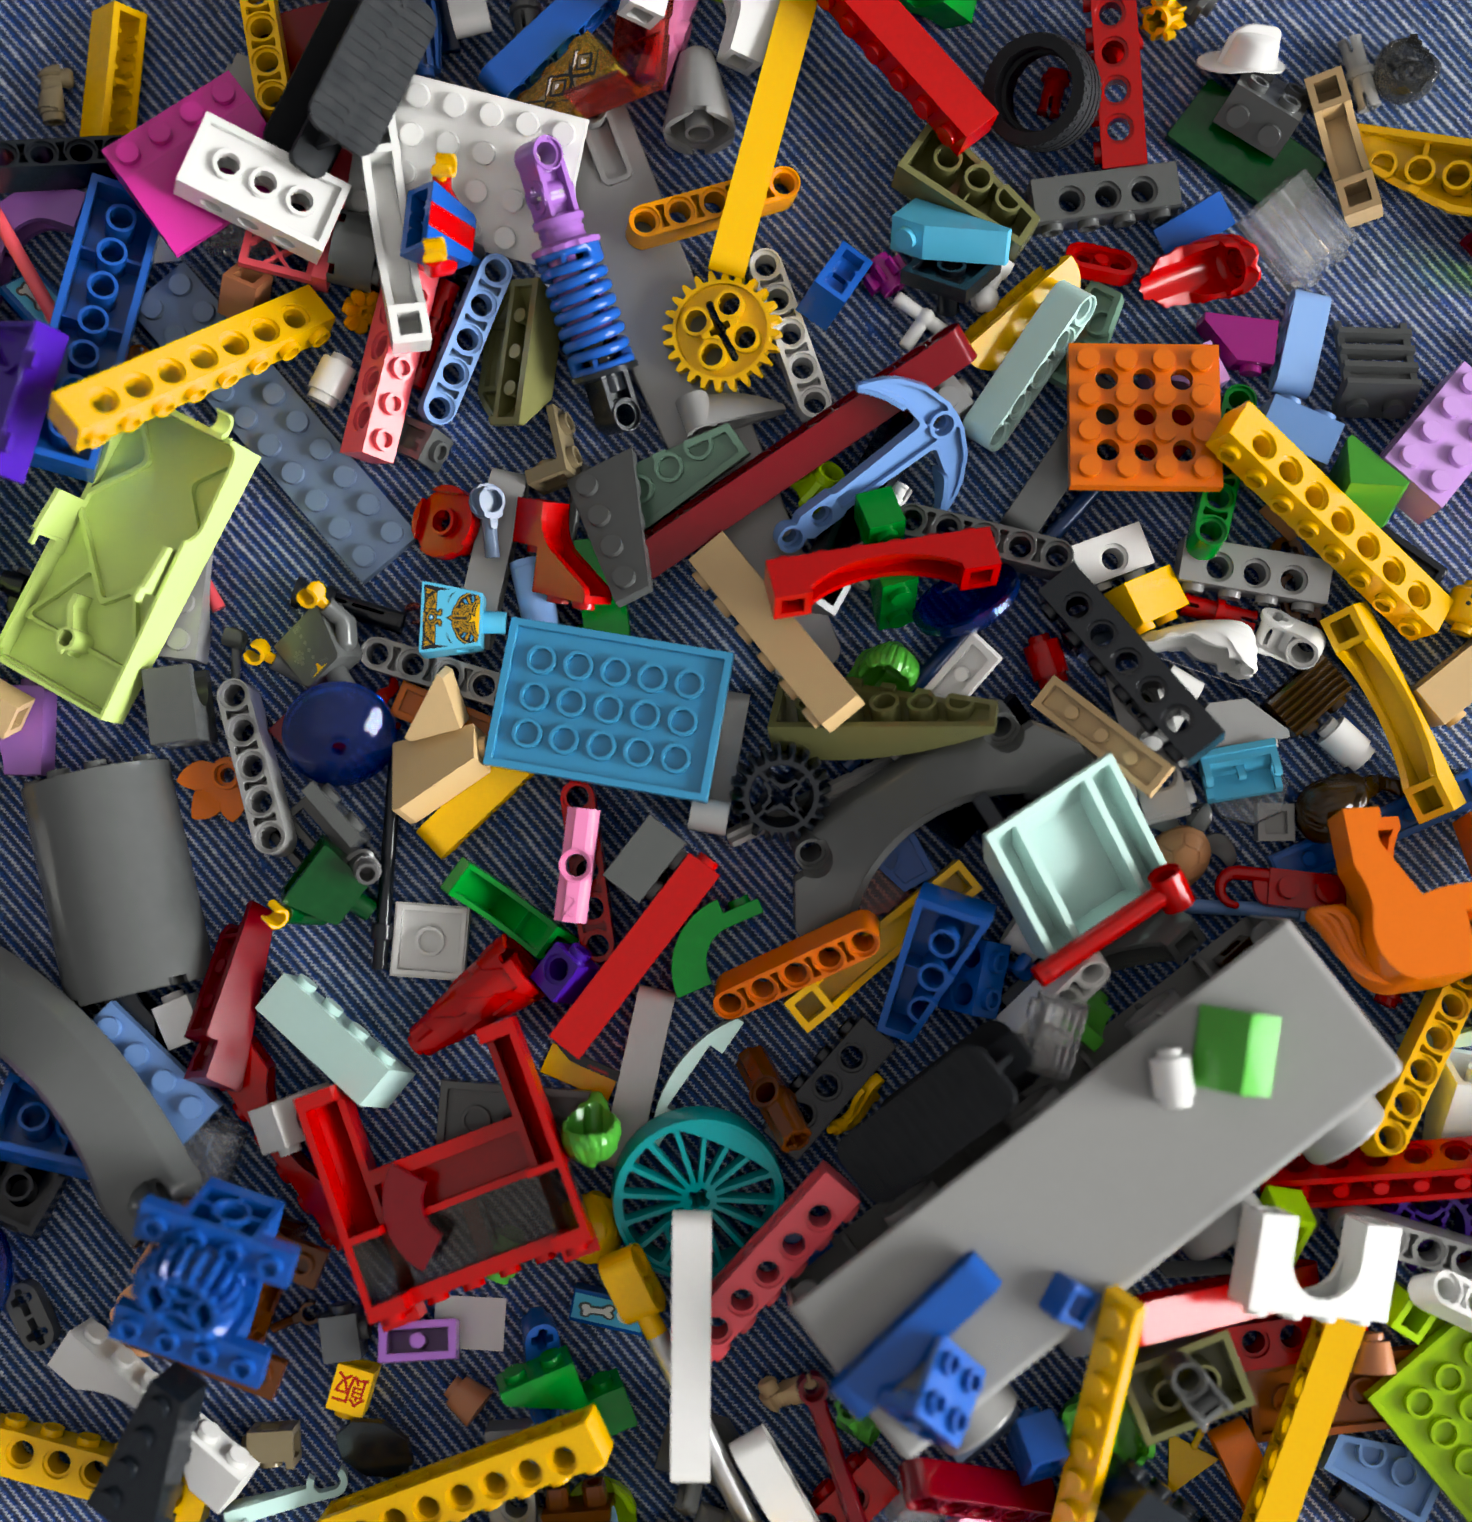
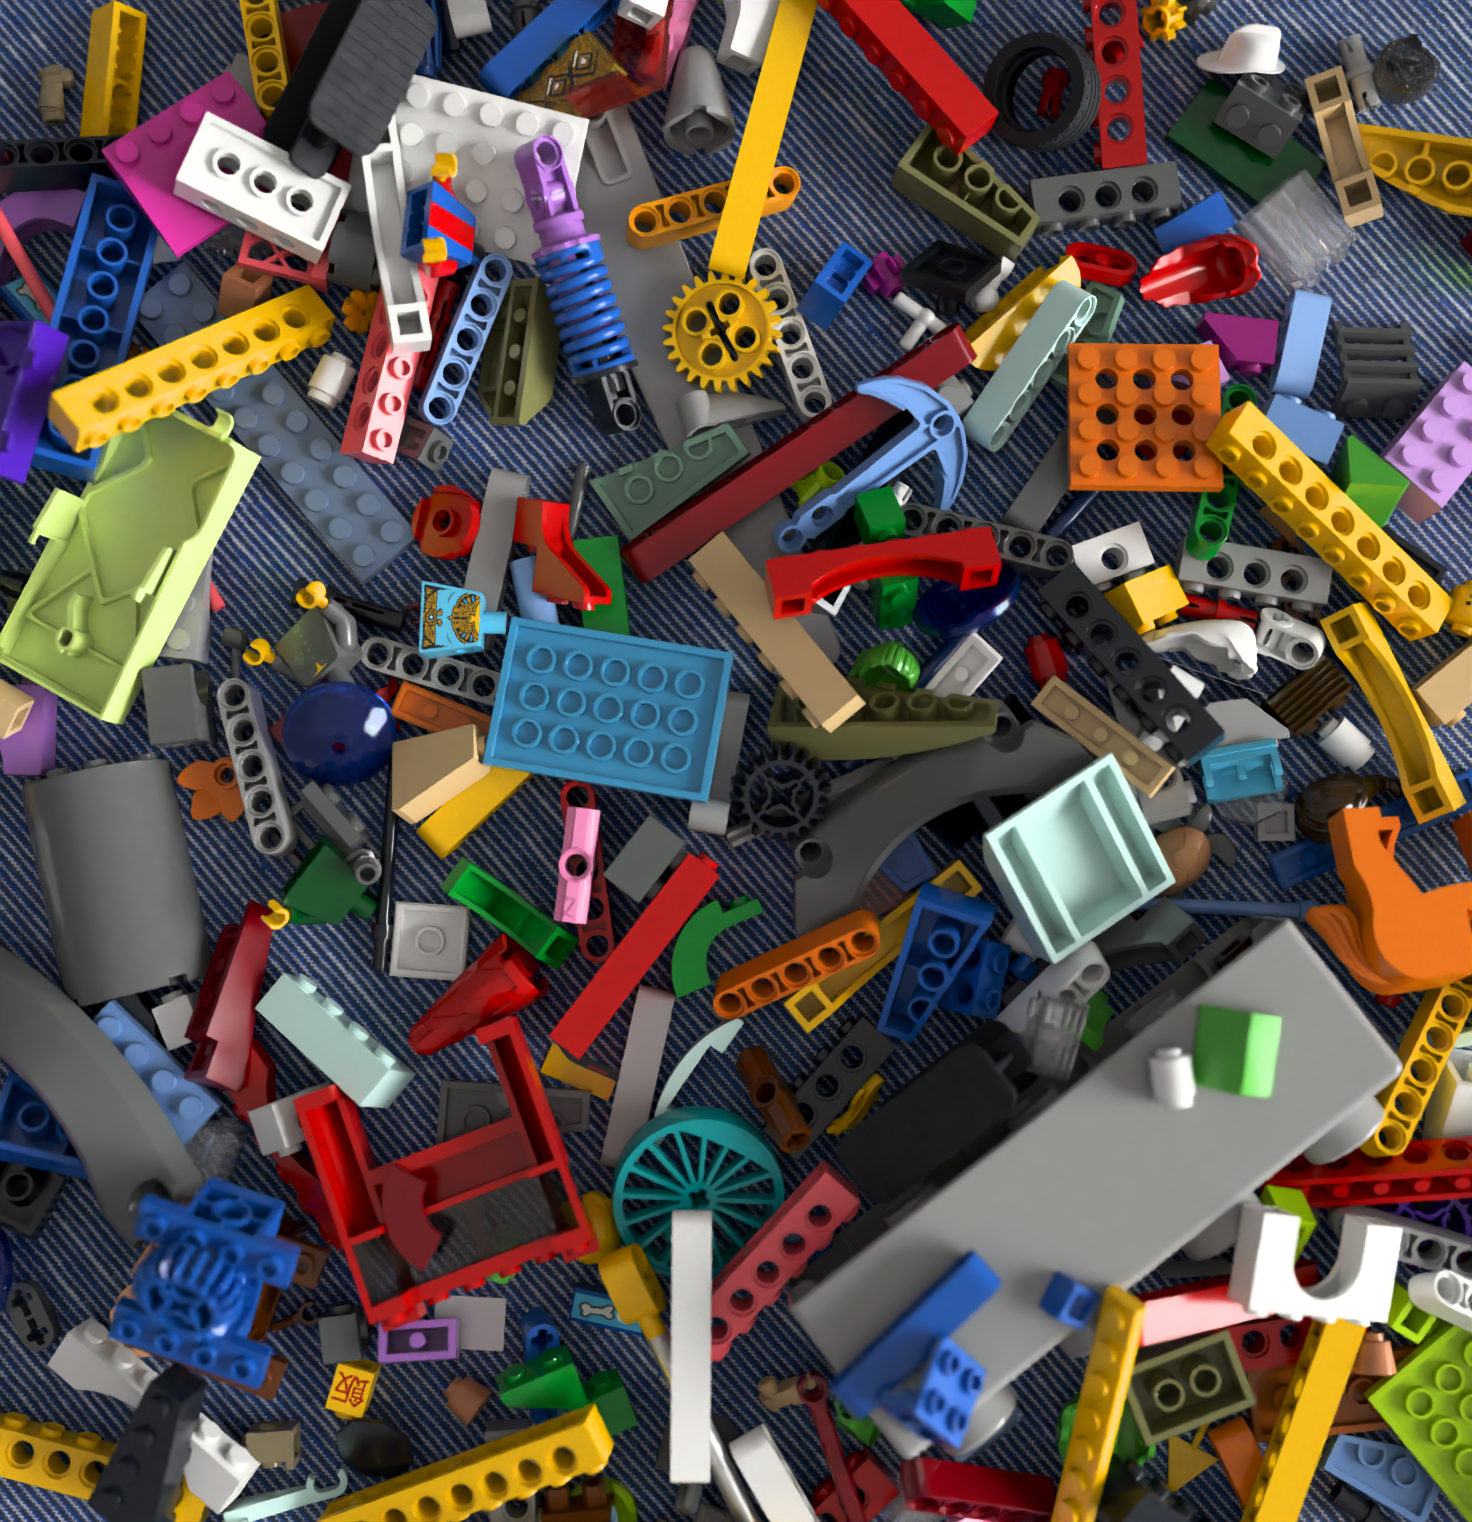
(441, 708): tan slope -> none
(488, 505): sand blue plate -> none
(552, 473): dark tan bracket -> none
(552, 975): dark purple brick -> none
(591, 1132): bright green hair -> none
(614, 522): dark grey wing -> none
(948, 235): medium azure slope -> none
(1037, 1445): blue brick -> none
(1167, 892): red piece -> none
(1198, 1392): dark grey piece -> none
(1283, 887): red plate -> none

